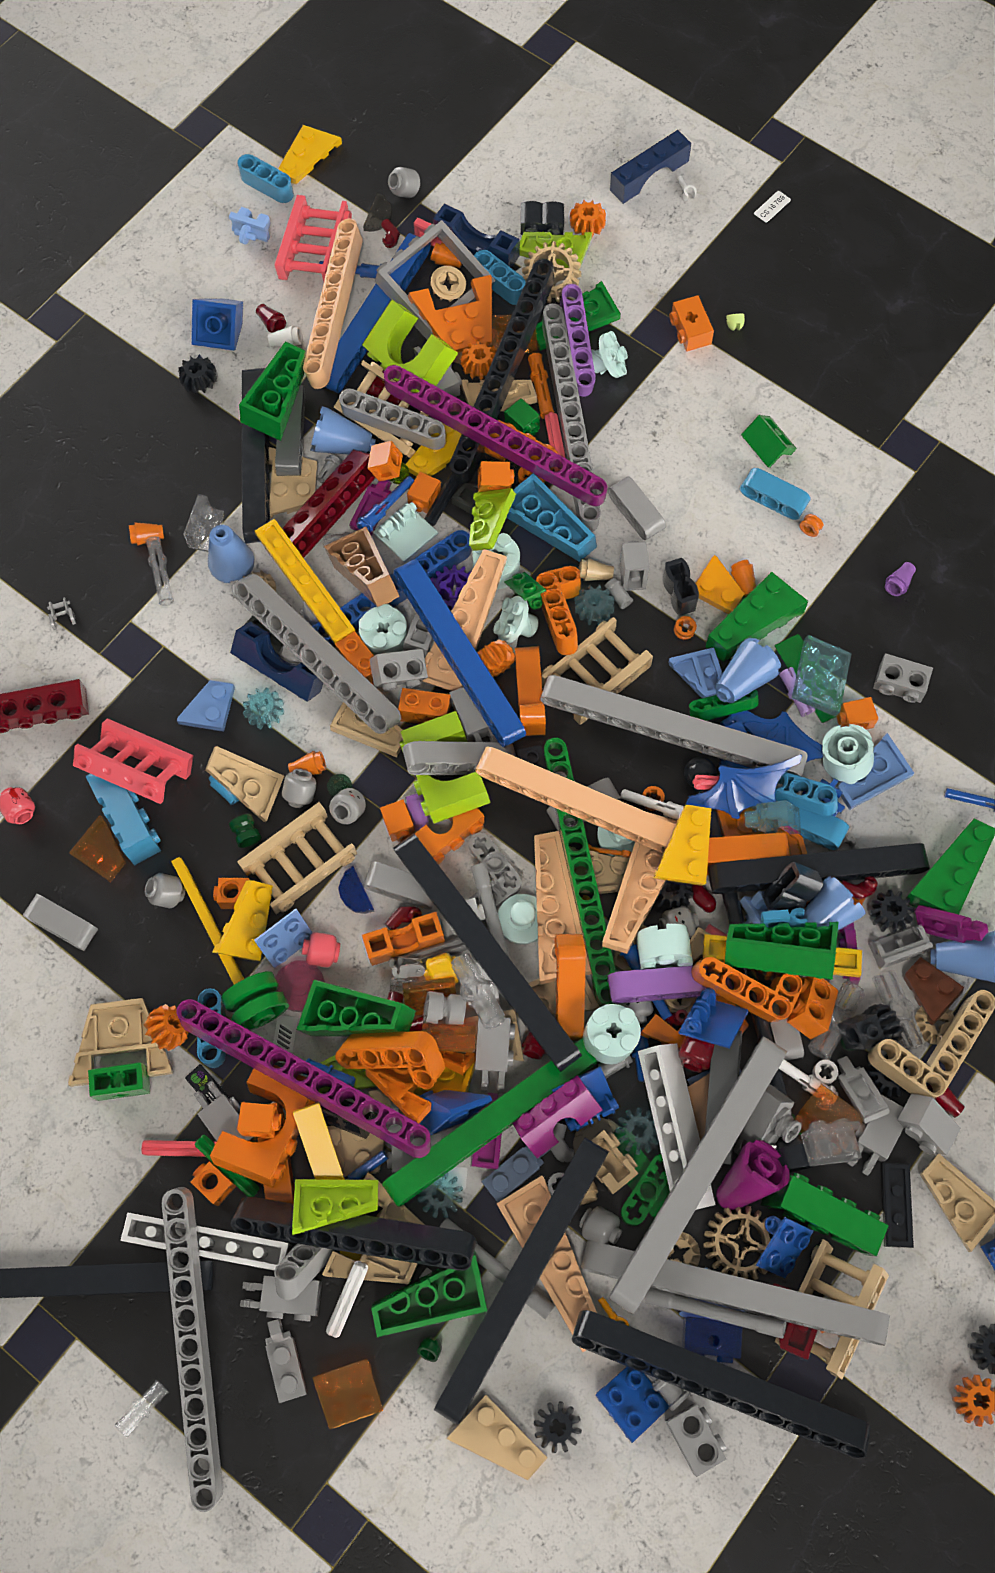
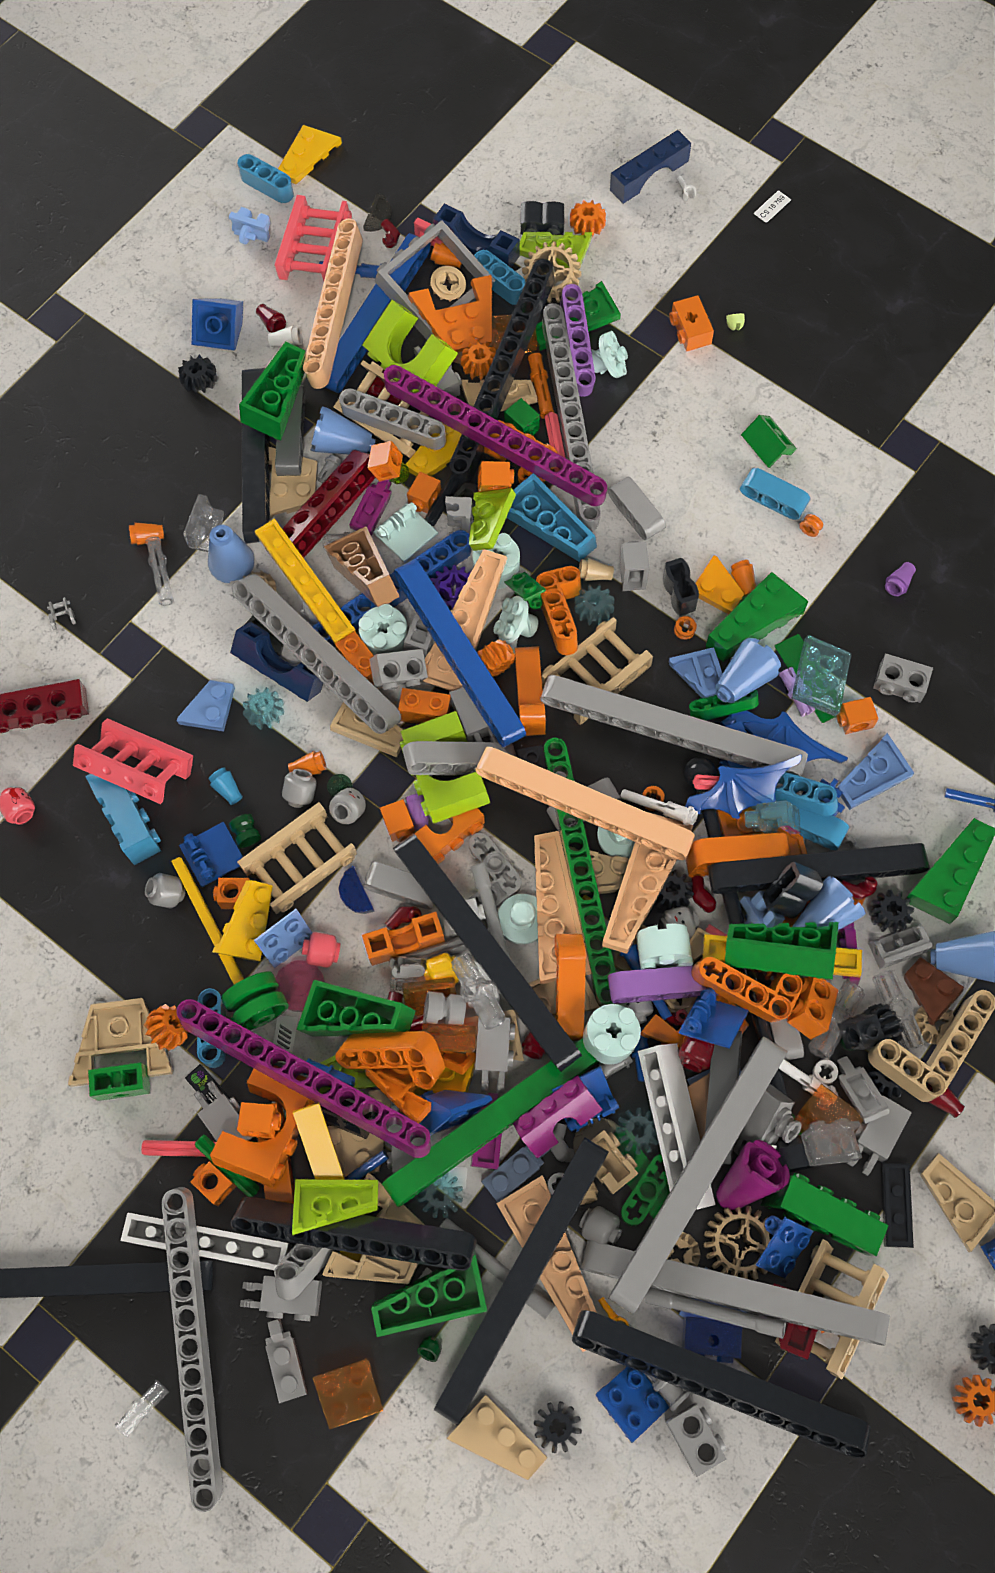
(60, 922): light grey beam -> none
(99, 850): clear orange wing -> none
(211, 853): none -> blue hinge
(245, 780): tan wing -> none
(347, 1299): white axle -> none
(370, 519): blue pin -> none
(404, 182): light grey head -> none
(459, 512): none -> light grey hinge
(619, 593): light grey pin -> none
(624, 853): orange hinge -> none
(687, 851): yellow wing -> none
(774, 917): dark azure plate -> none
(848, 753): light aqua brick -> none
(928, 1124): light grey brick -> none
(950, 925): magenta hinge -> none

